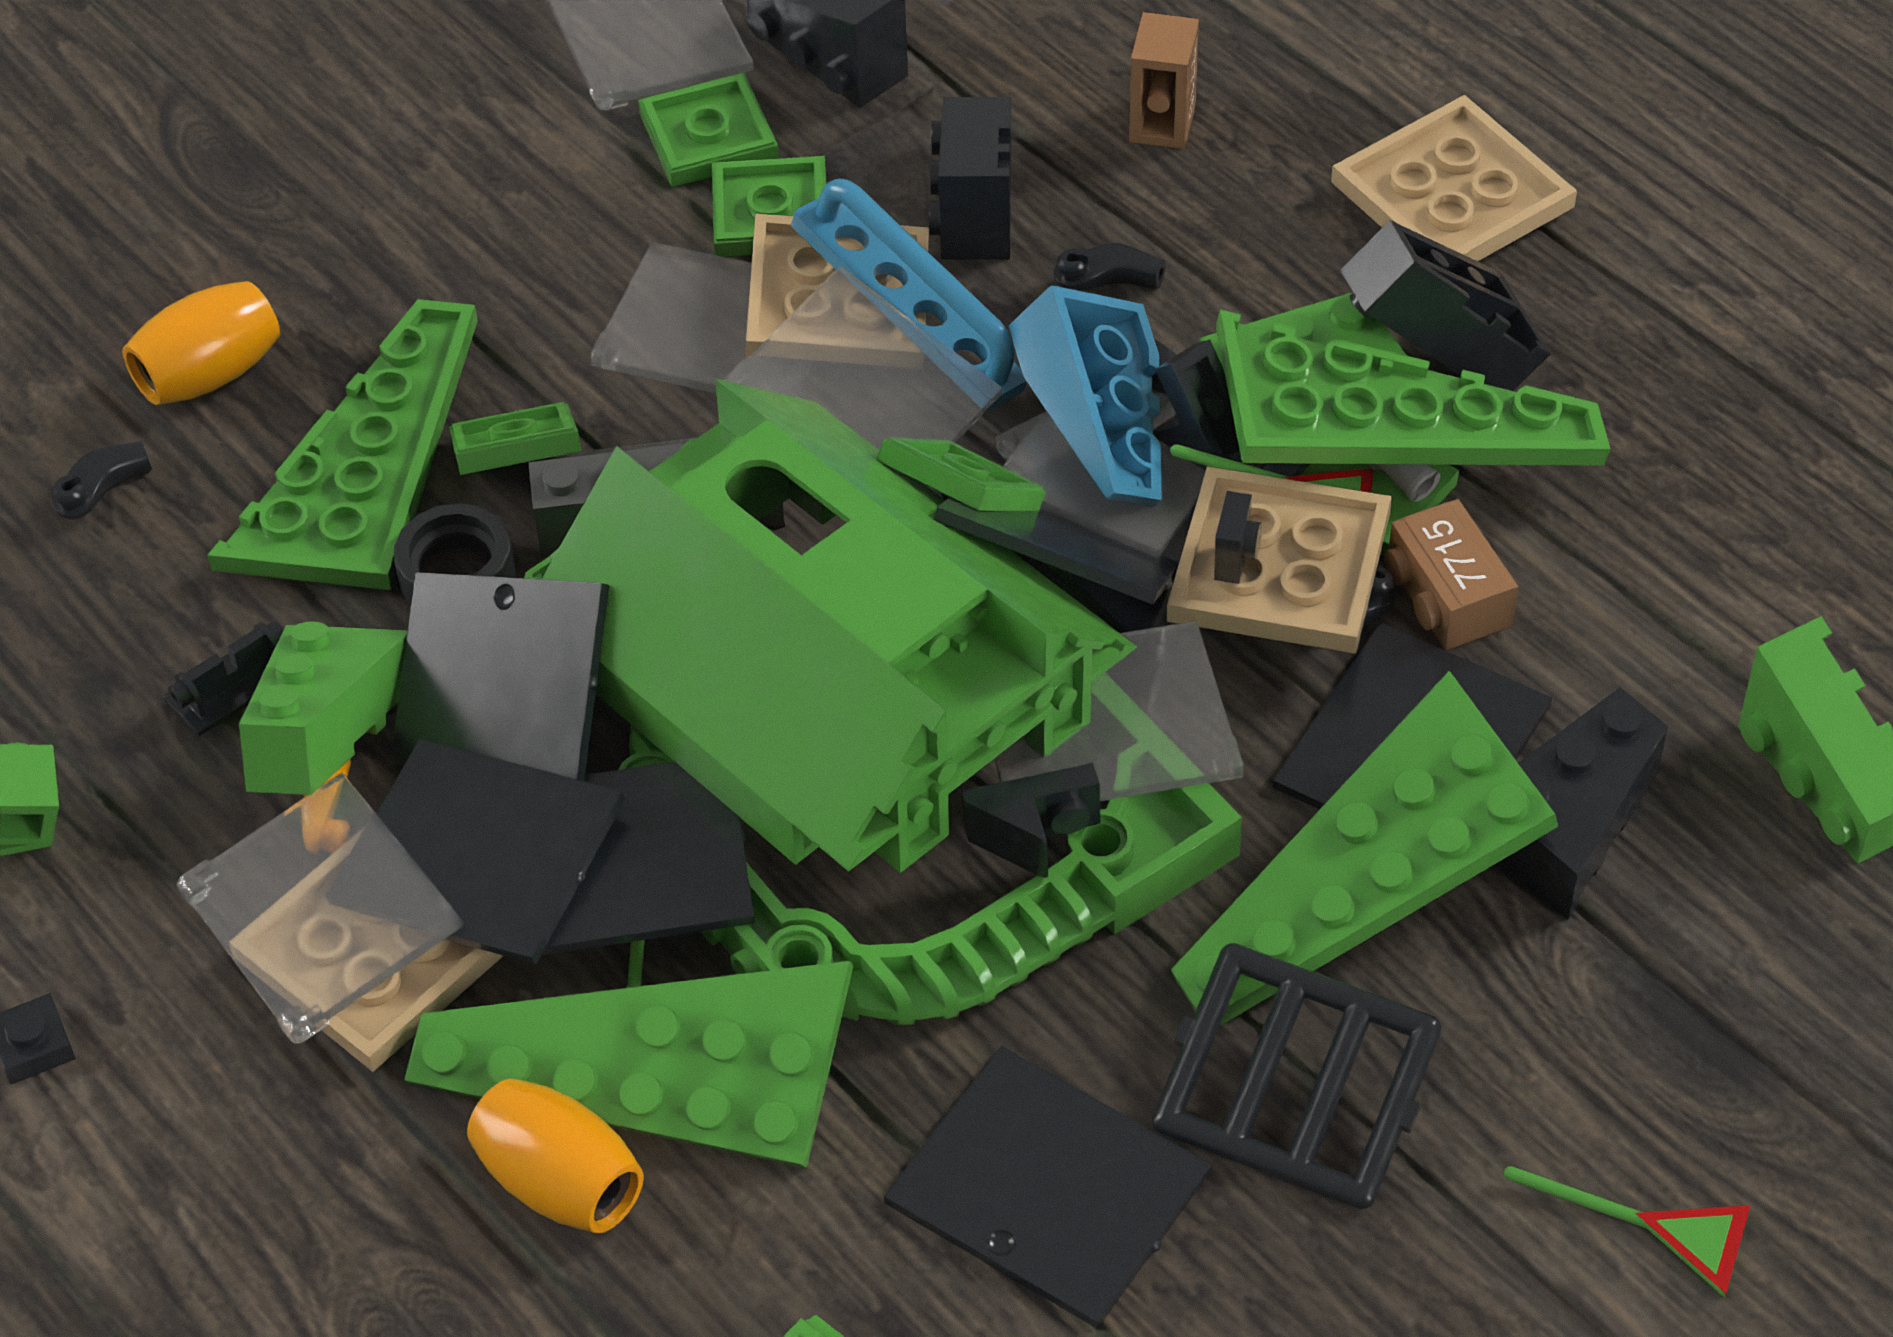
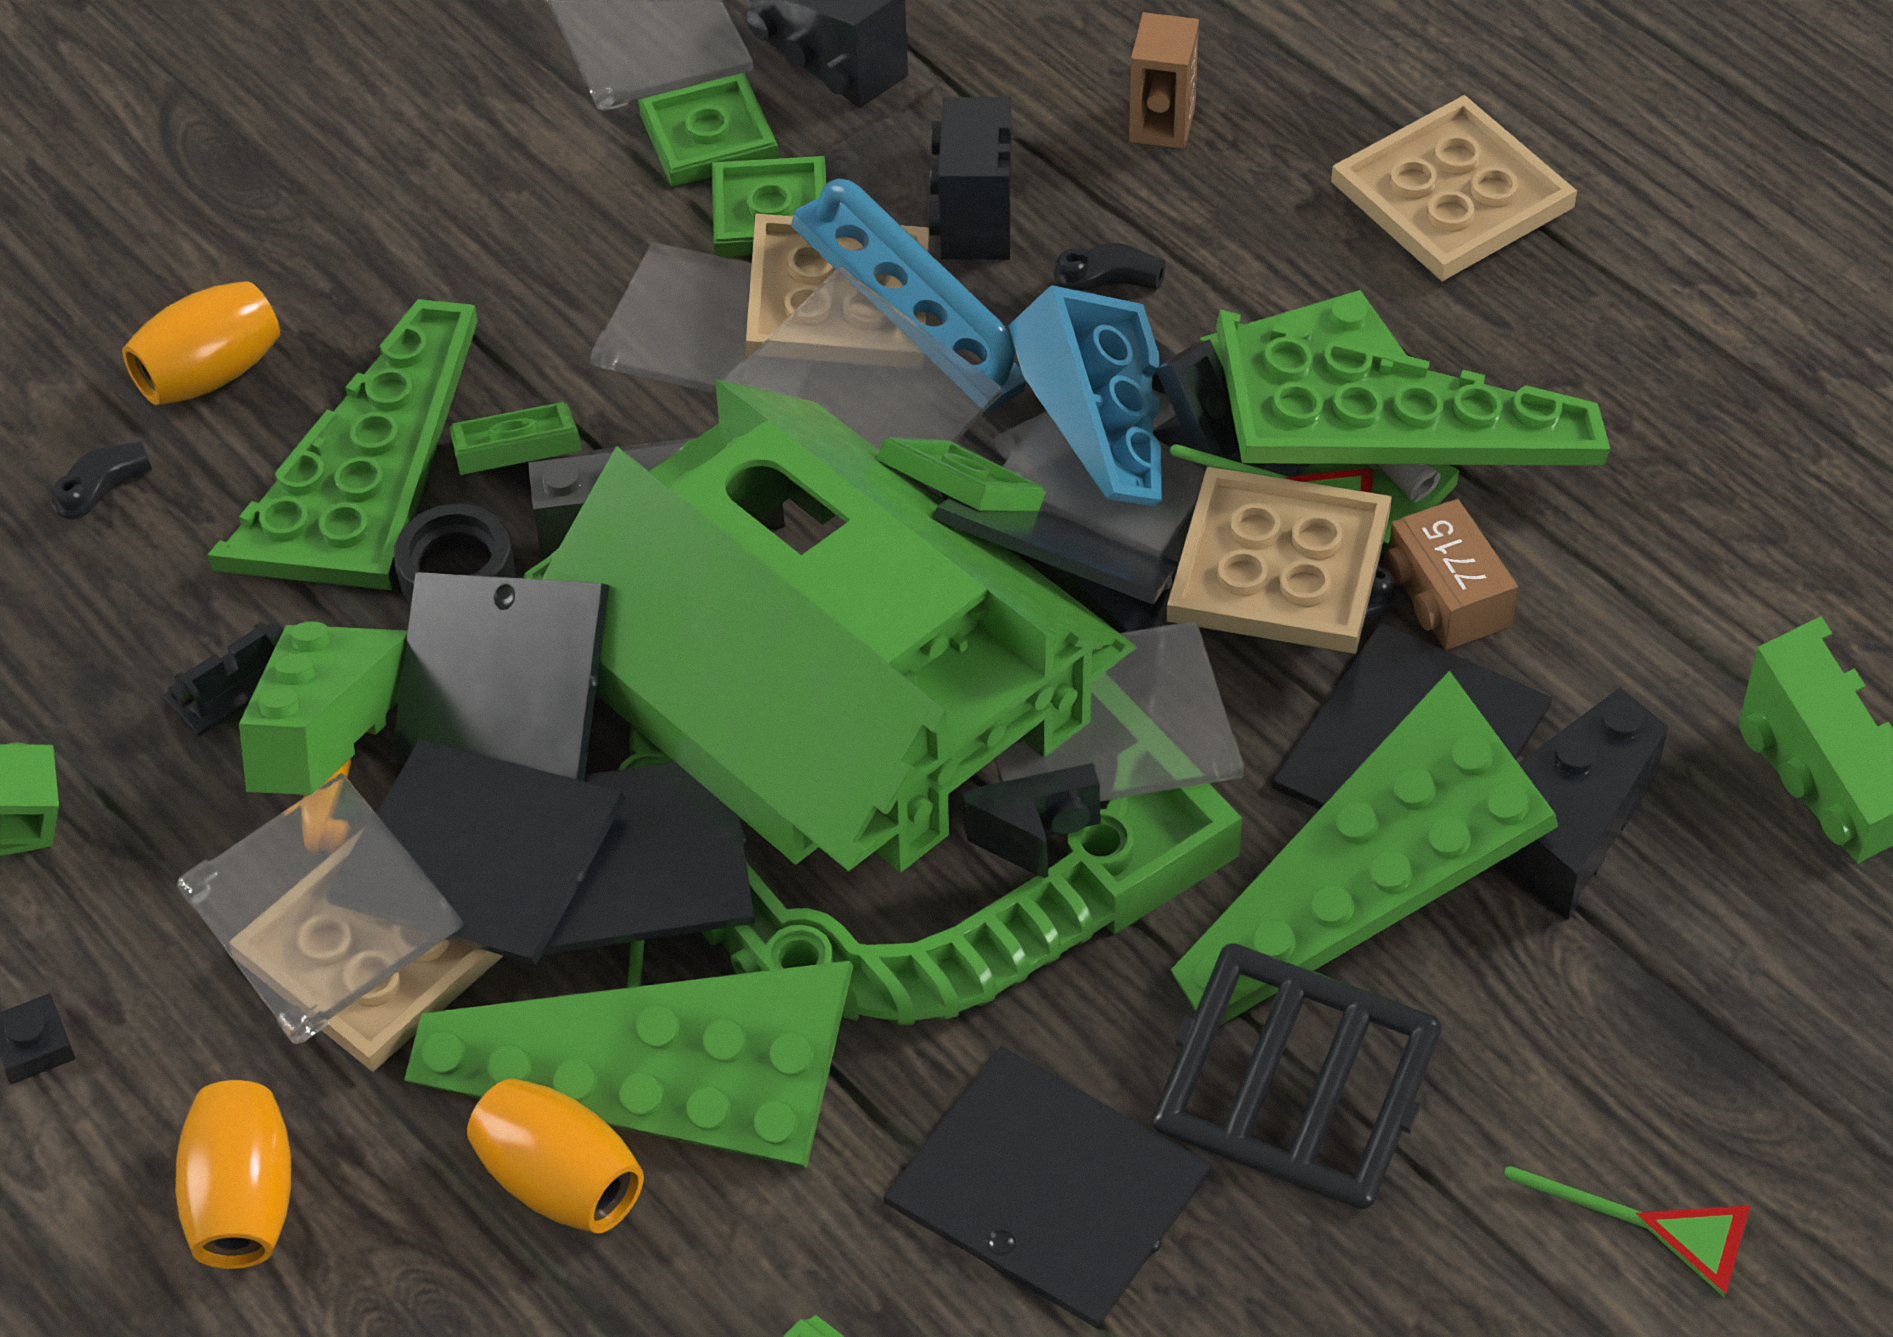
(233, 1174): none -> light orange piece
(1236, 537): black plate -> none
(1445, 305): black wedge -> none

